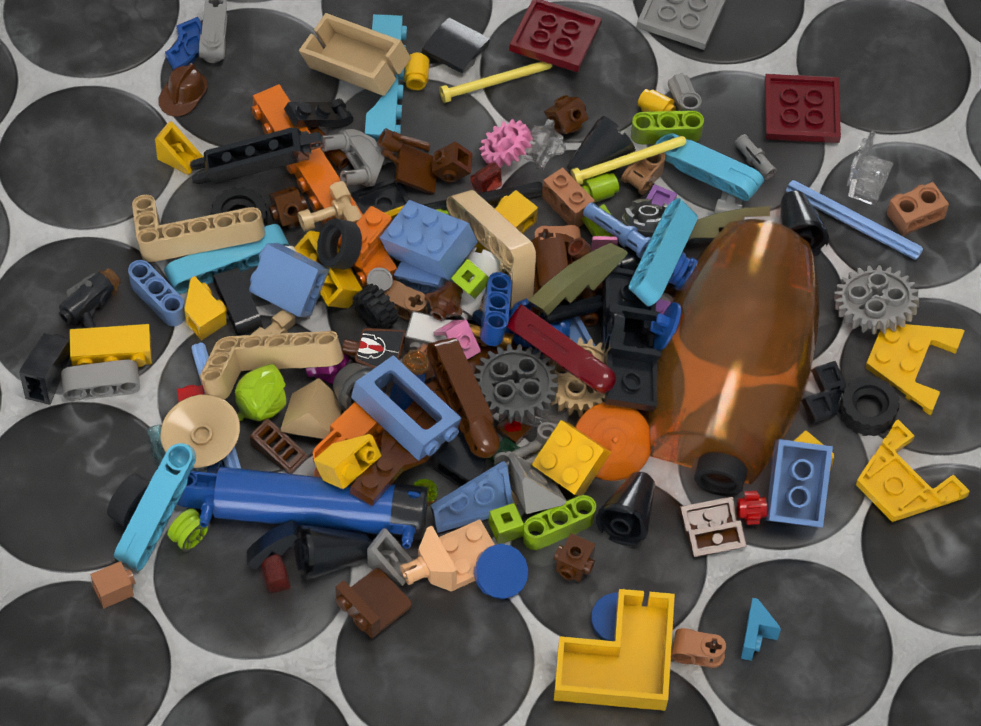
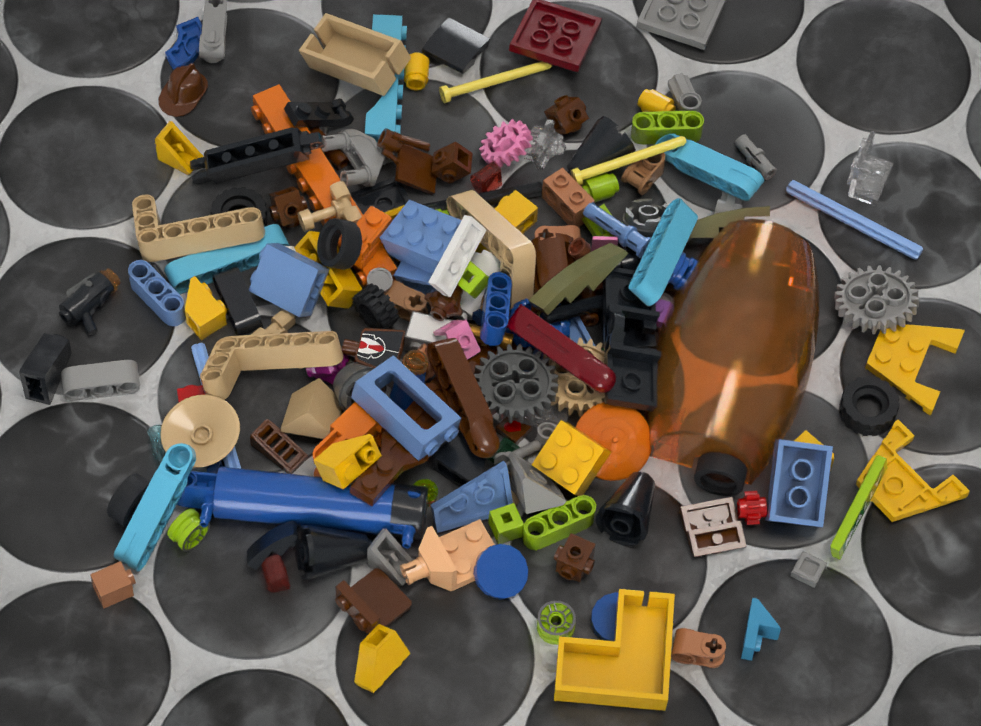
(111, 344): yellow brick -> none
(260, 393): lime helmet -> none
(379, 657): none -> yellow slope
(457, 256): none -> white plate
(554, 612): none -> lime wheel
(661, 195): medium lavender plate -> none
(666, 325): blue piece -> none
(801, 217): black cone -> none
(802, 108): dark red plate -> none
(808, 569): none -> light grey tile
(831, 386): black tile -> none
(858, 507): none -> lime tile
(918, 212): nougat brick -> none

